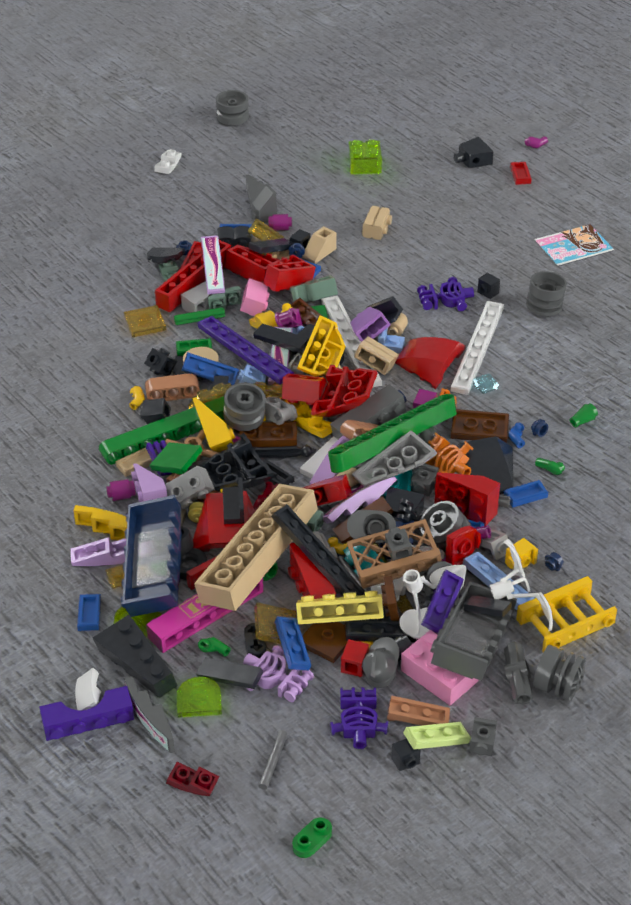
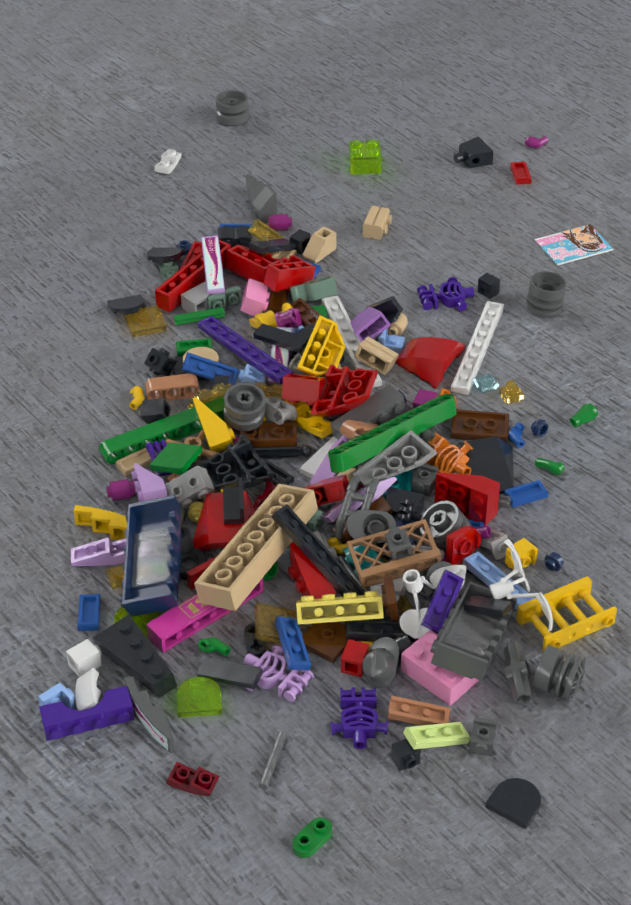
(57, 694): none -> light blue bracket
(84, 657): none -> white brick
(126, 305): none -> black tile
(277, 299): none -> reddish brown tile
(297, 247): dark blue plate -> none
(352, 496): none -> dark grey piece
(511, 392): none -> clear yellow tile
(516, 801): none -> black tile

